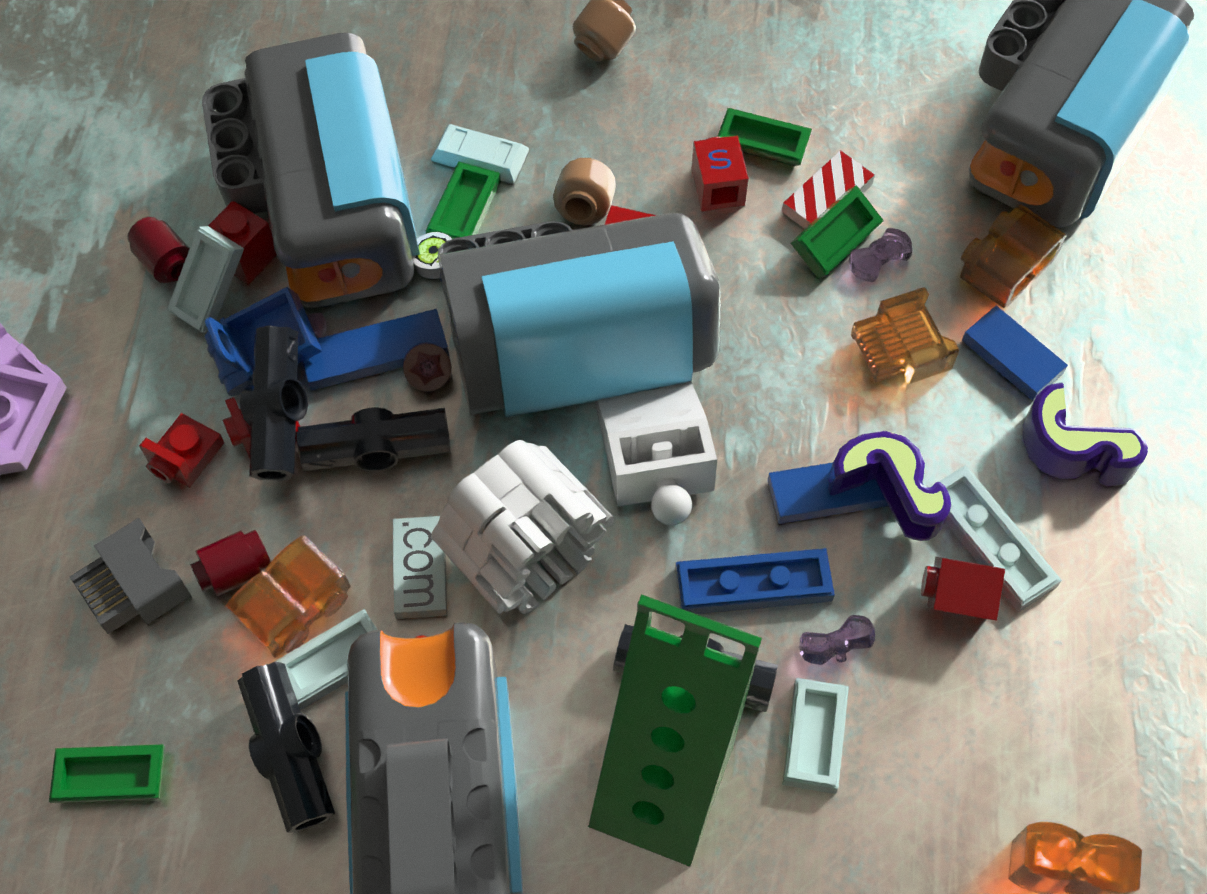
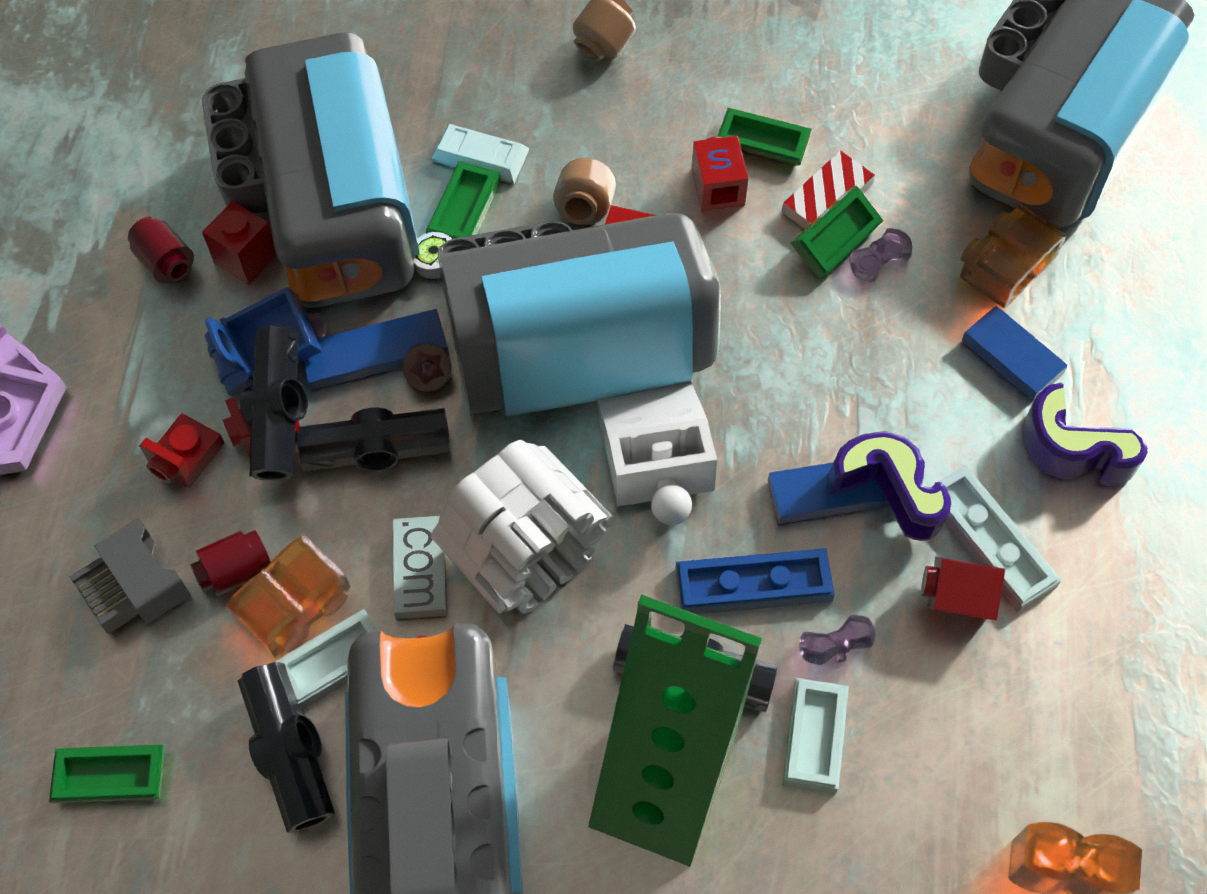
(205, 278): light aqua tile -> none
(904, 340): clear orange piece -> none

